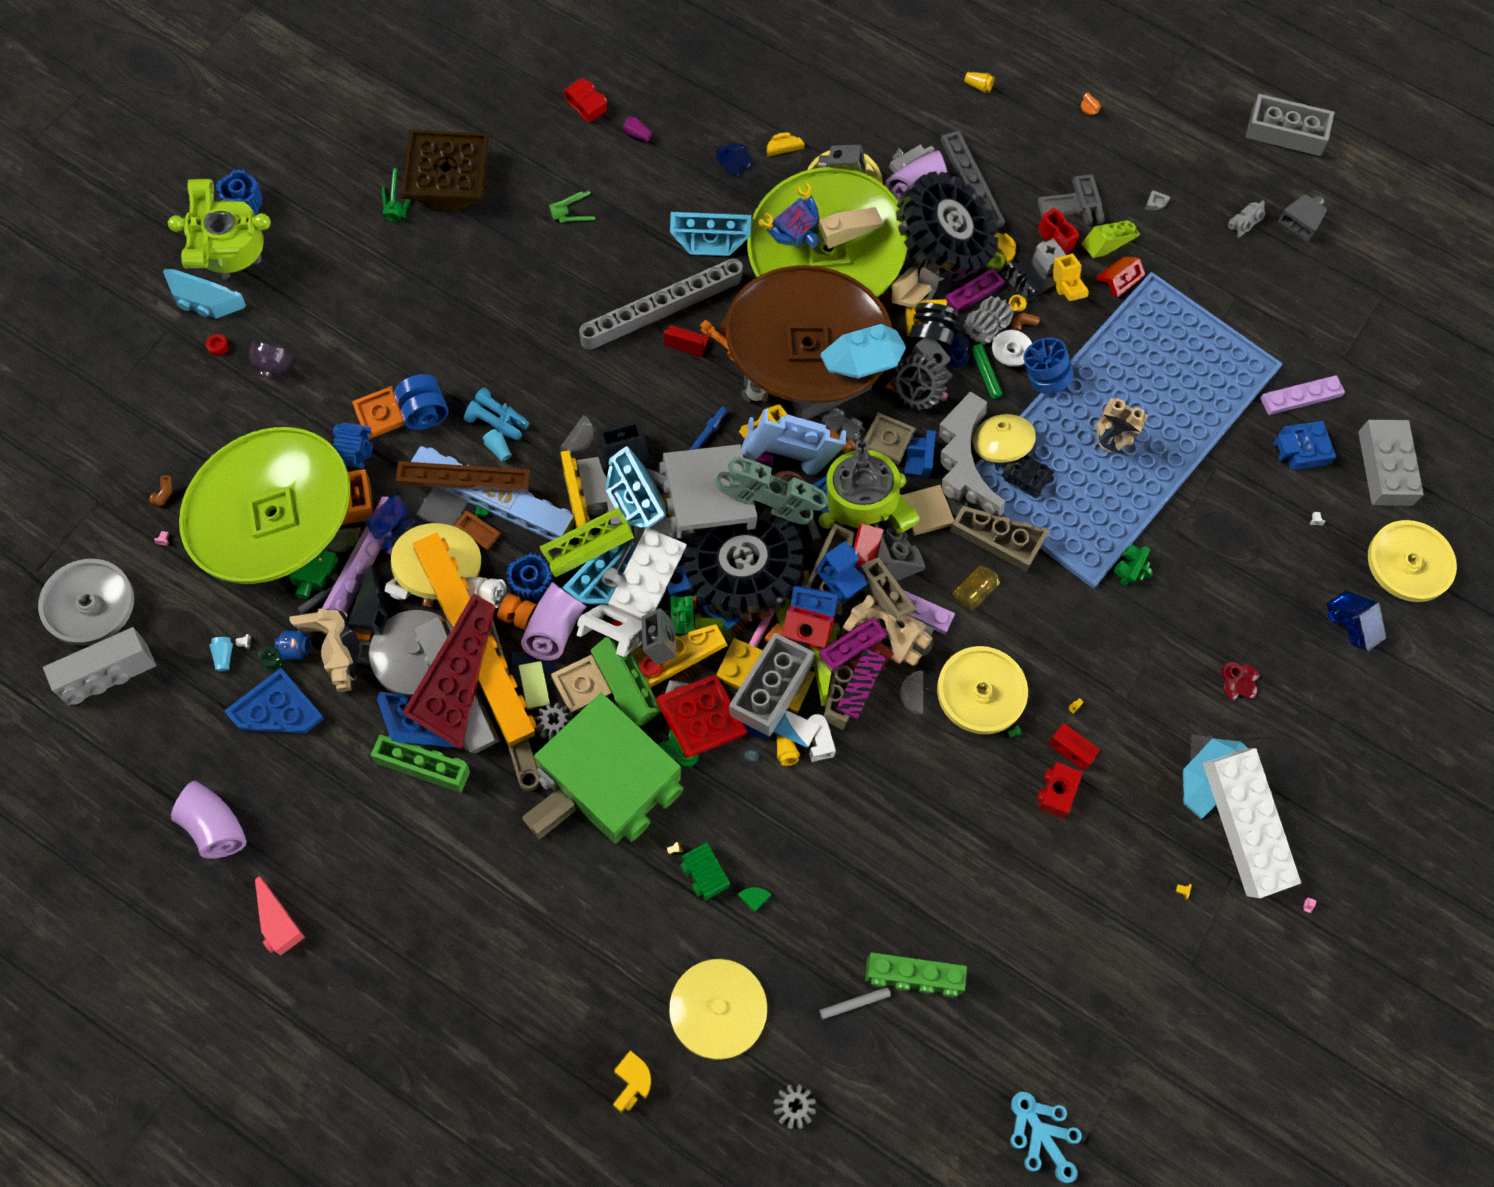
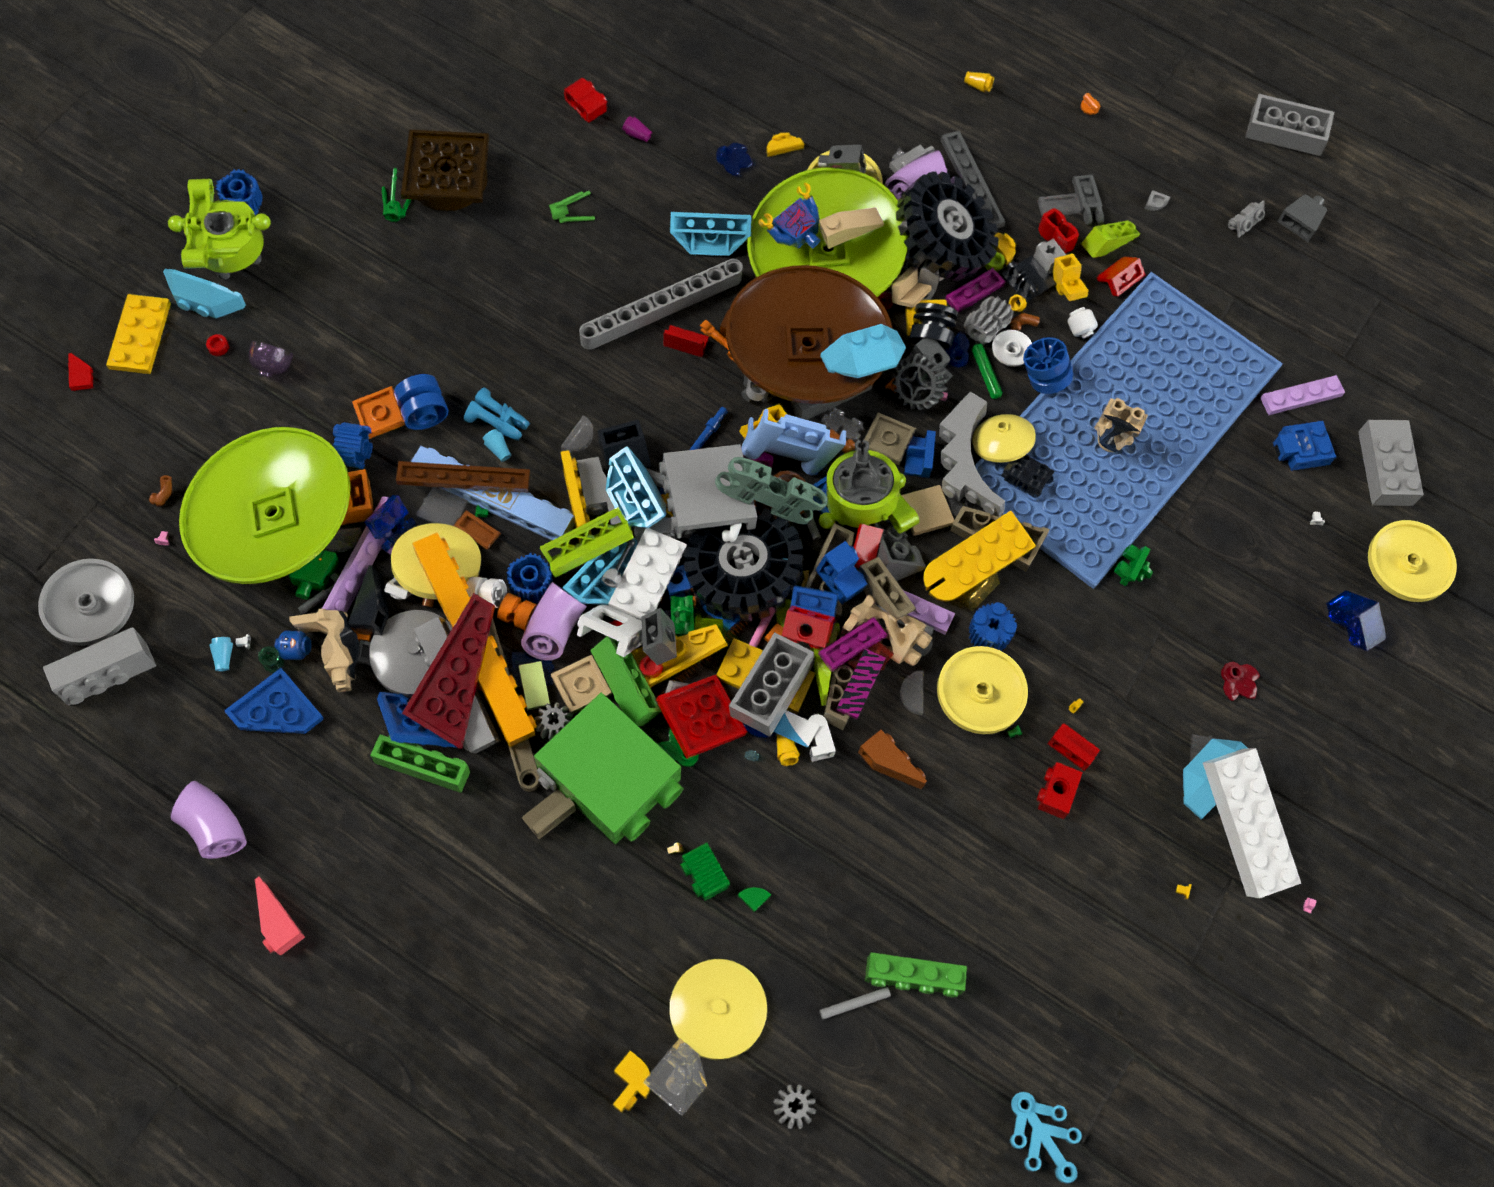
(79, 374): none -> red tile
(138, 334): none -> yellow plate
(678, 1077): none -> clear slope
(731, 535): none -> white arm
(887, 759): none -> dark orange slope
(977, 558): none -> yellow plate
(1000, 621): none -> blue brick
(1082, 322): none -> white head

